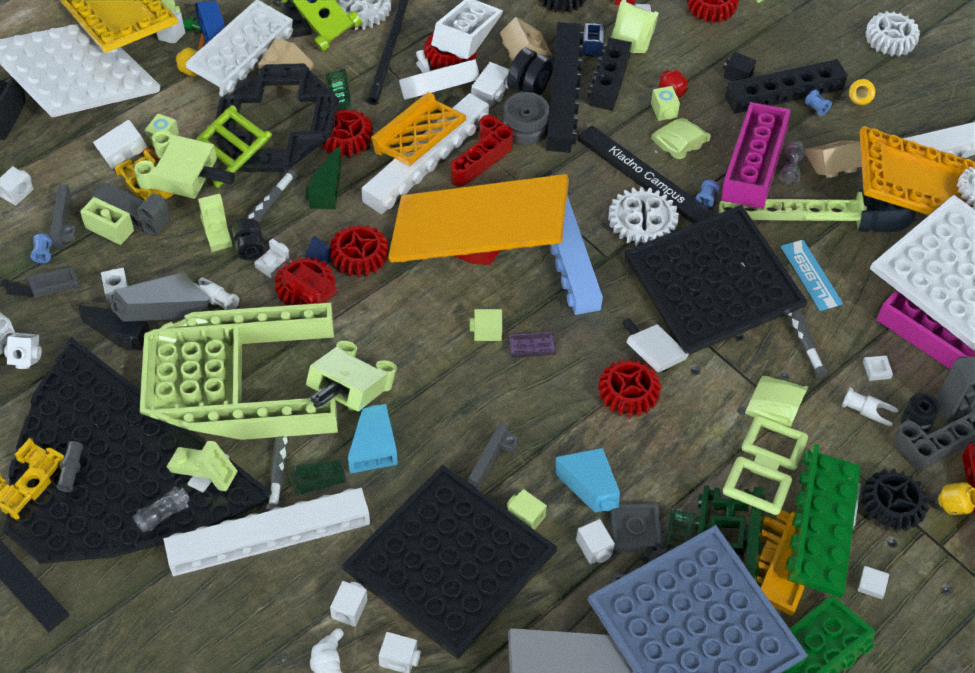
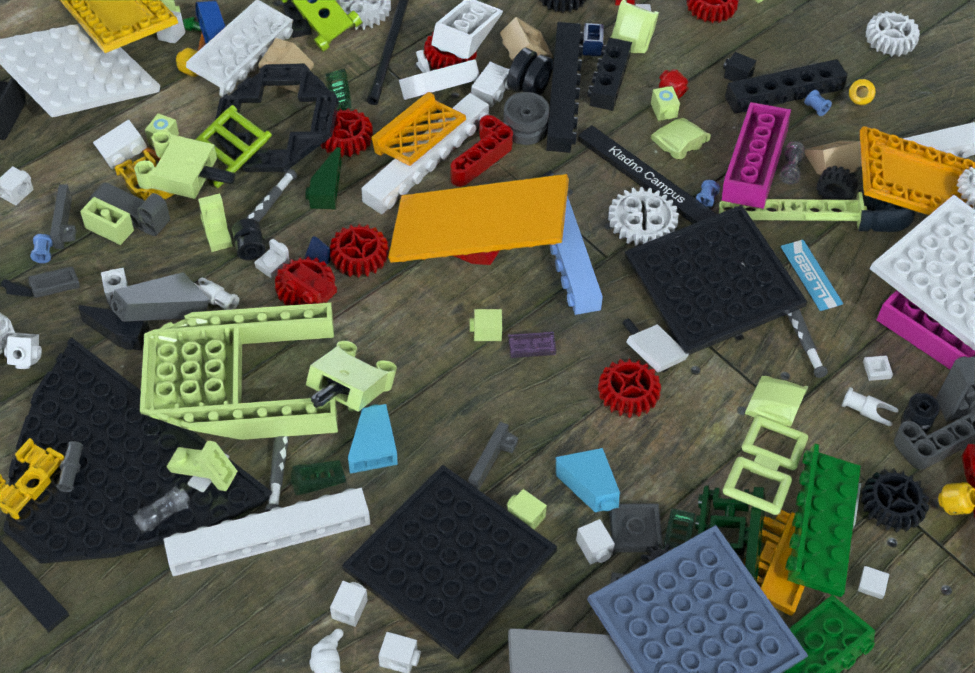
(840, 177): none -> black tyre

